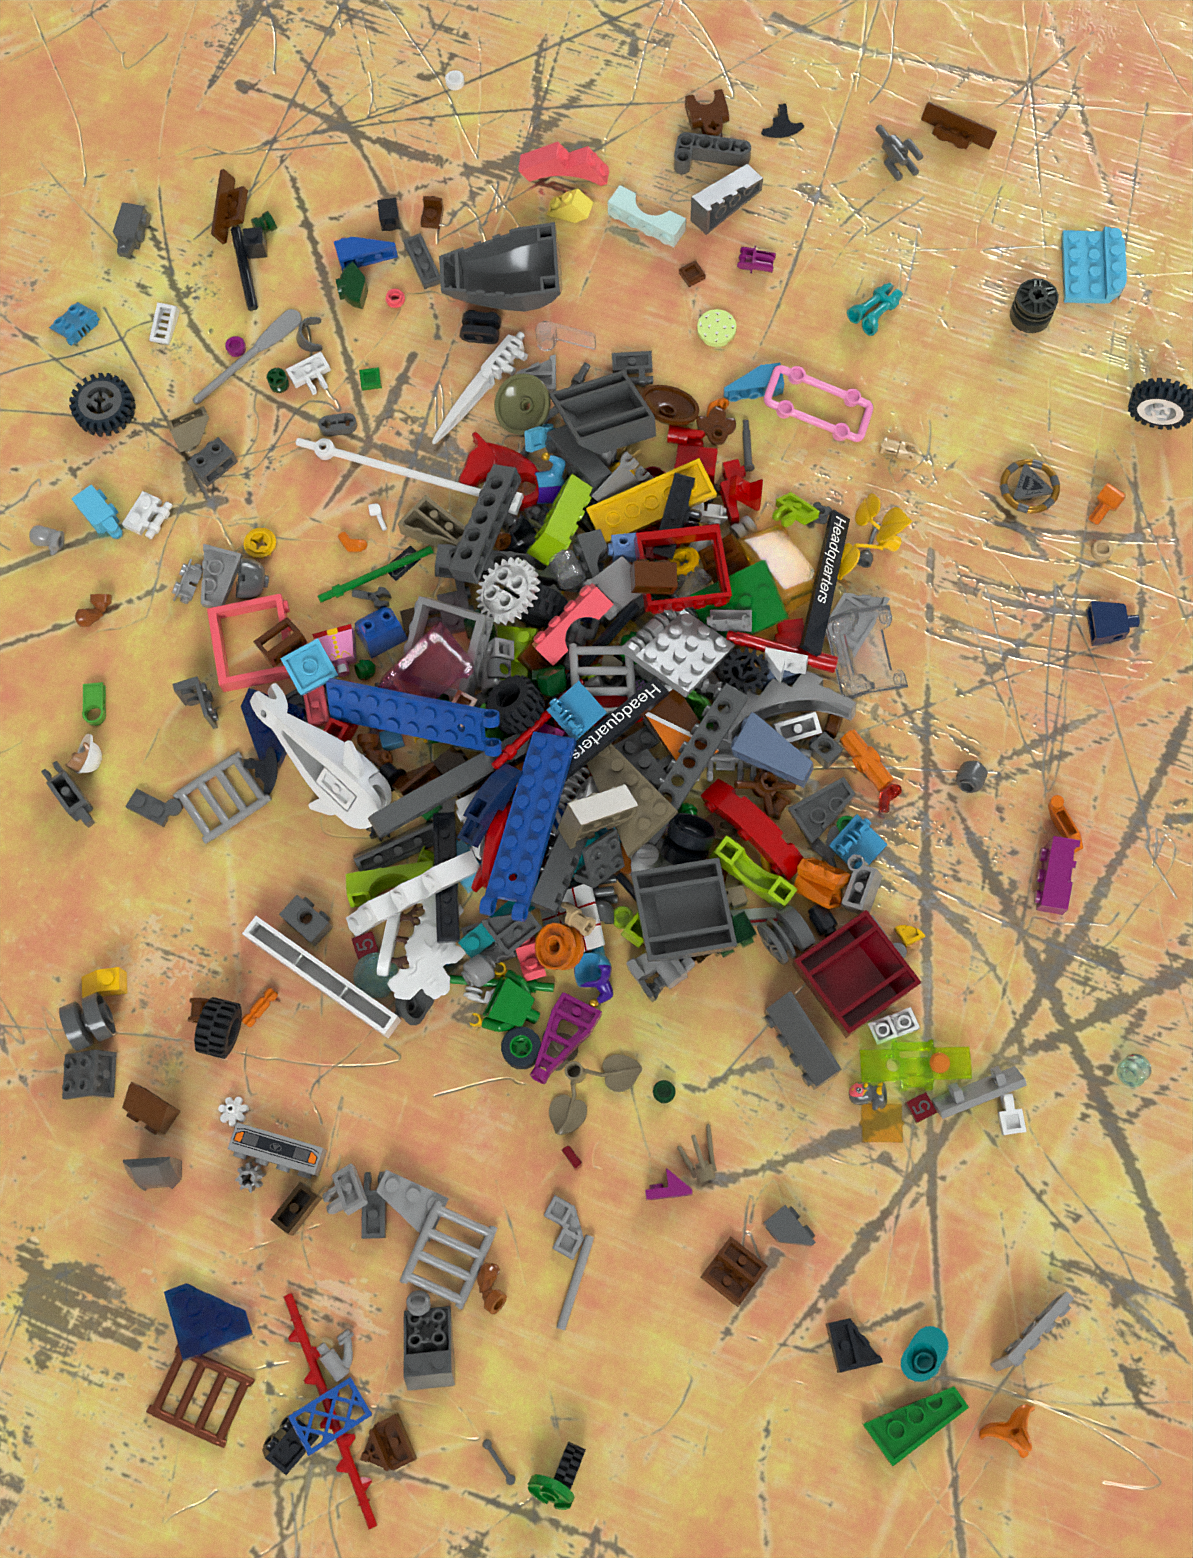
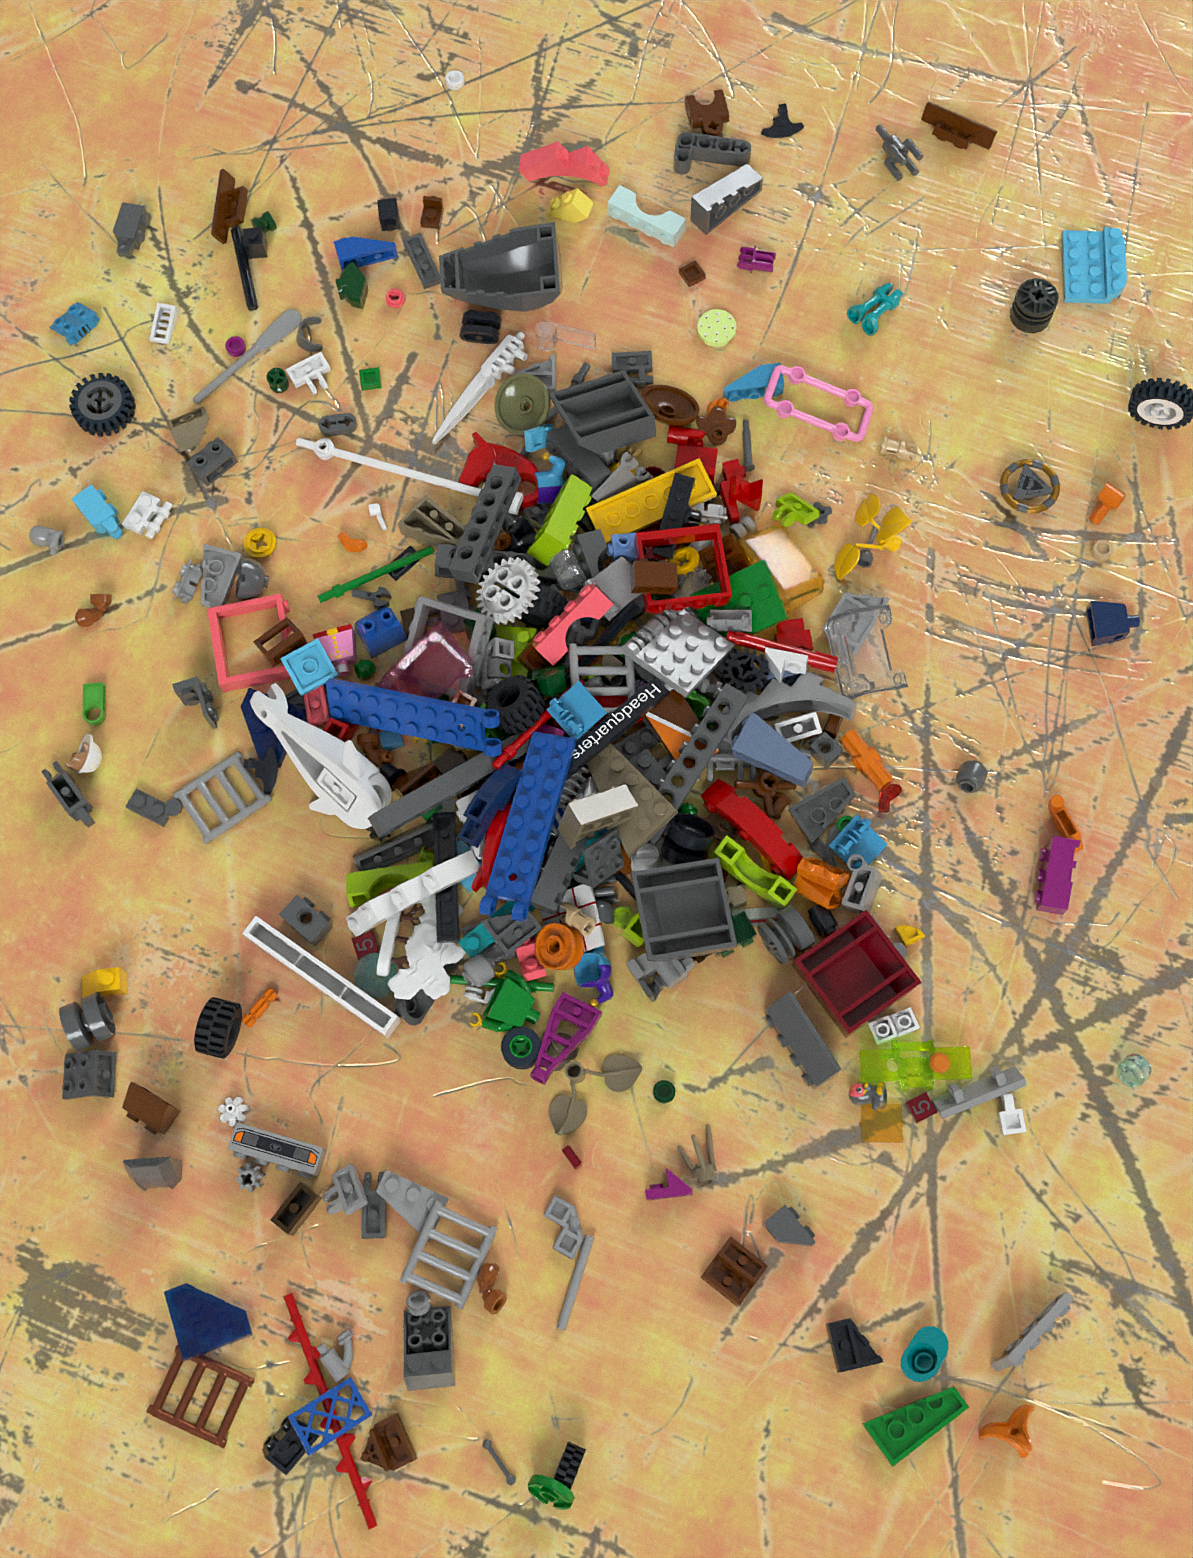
(196, 1007): reddish brown bush -> none
(825, 583): black tile -> none

